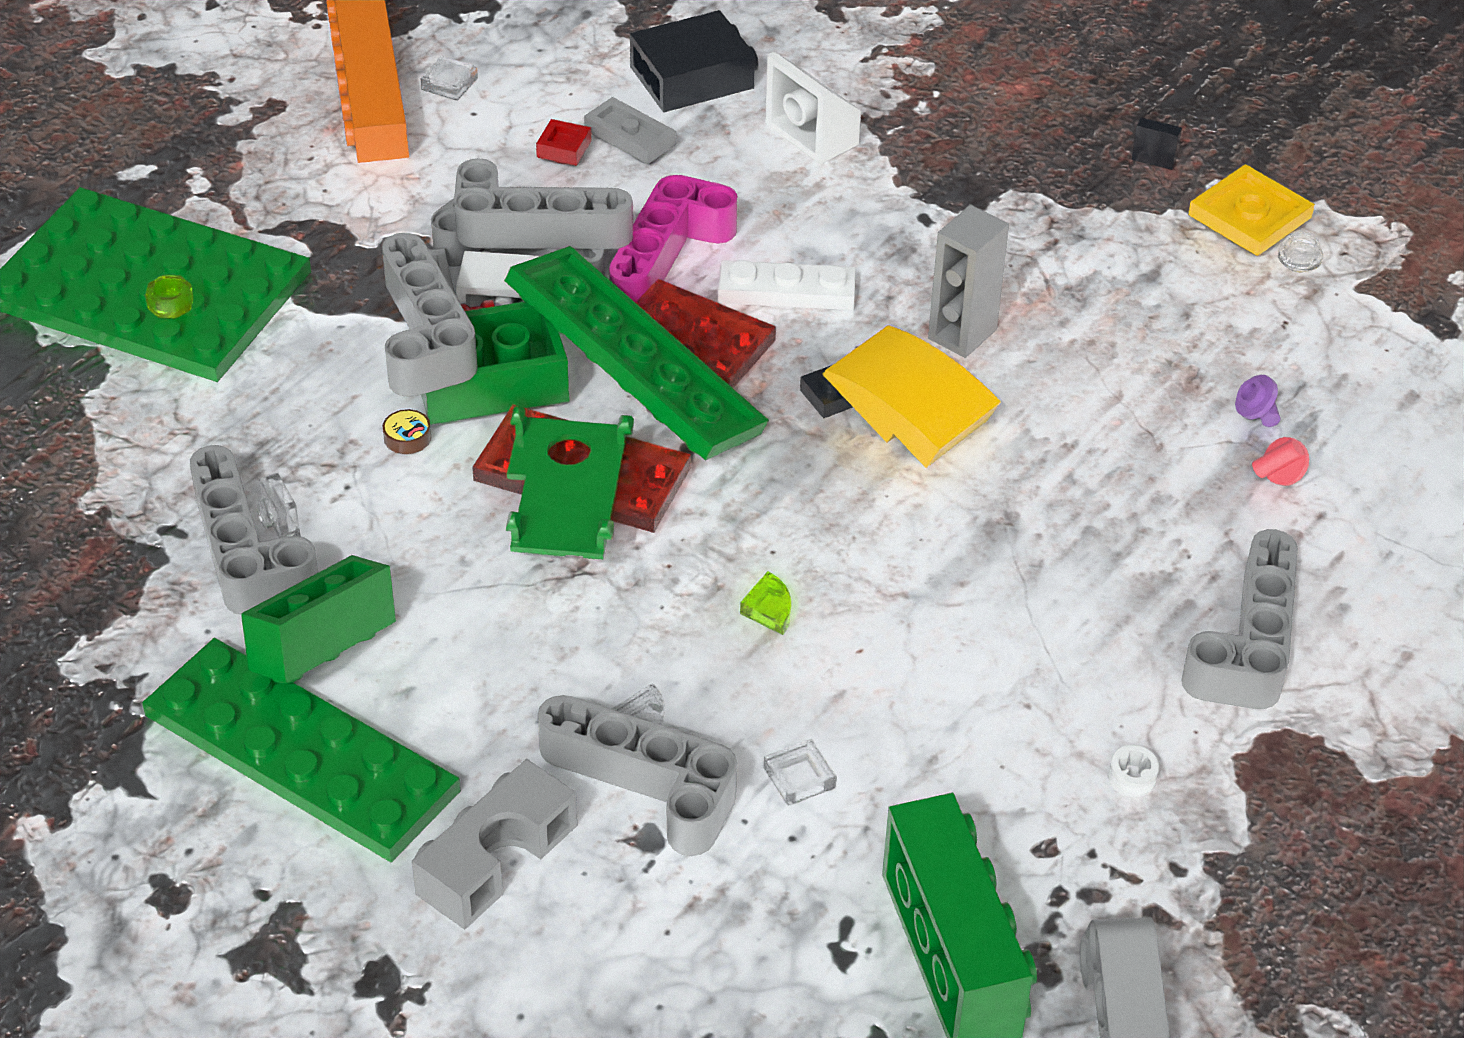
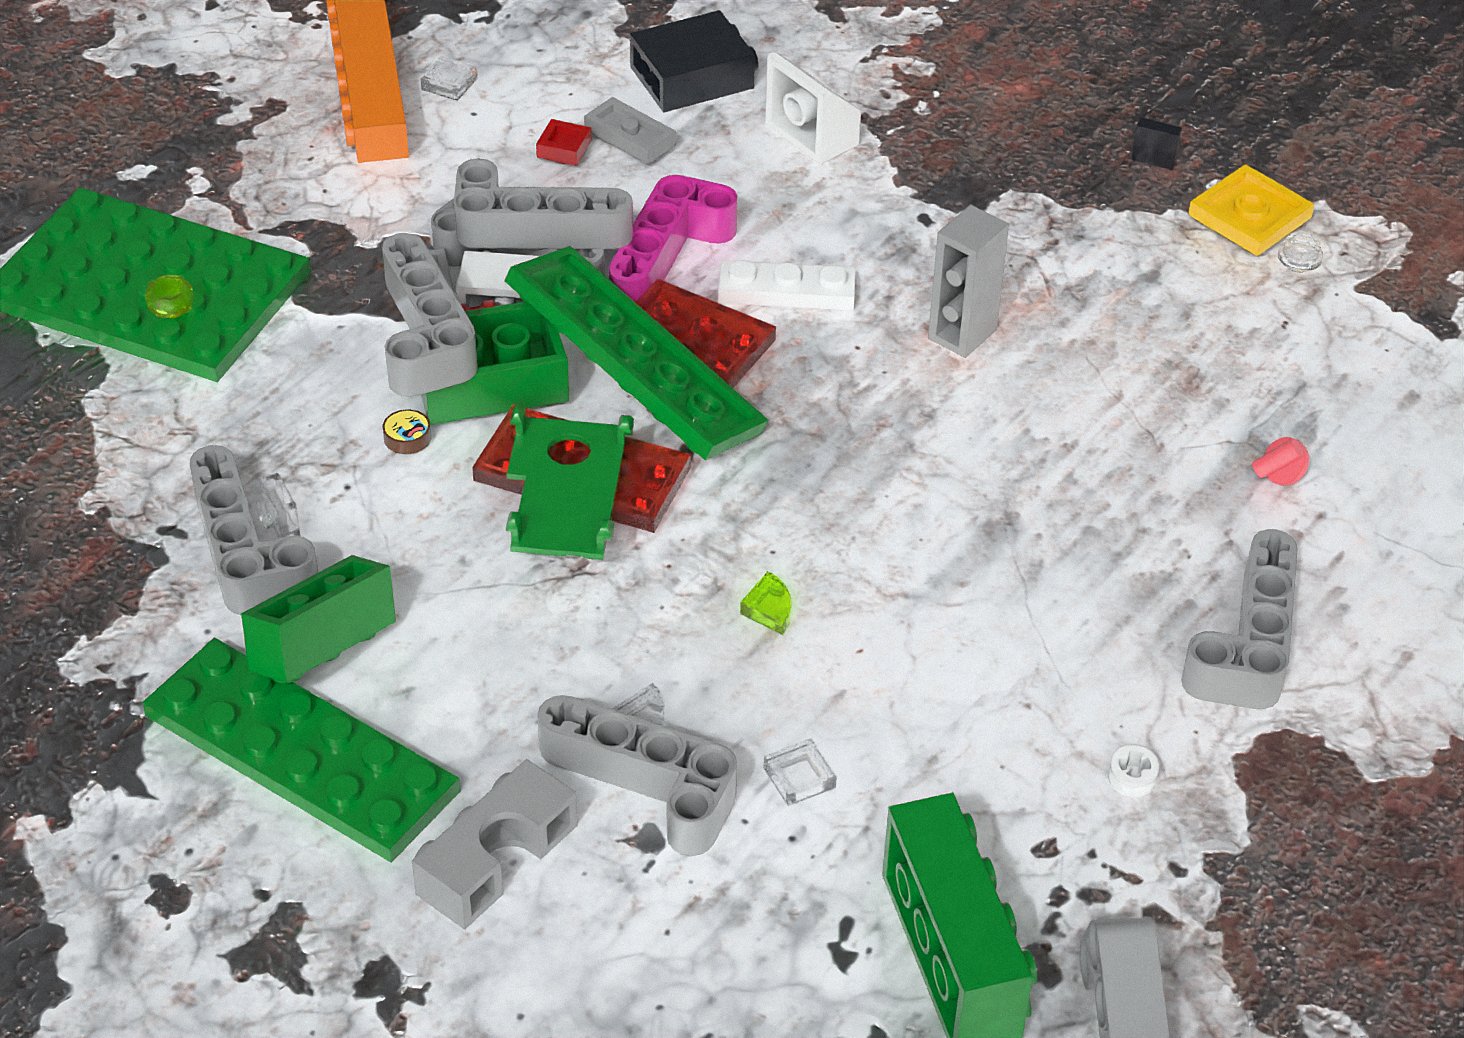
(823, 394): black plate -> none
(912, 393): yellow slope -> none
(1257, 400): medium lavender plate -> none

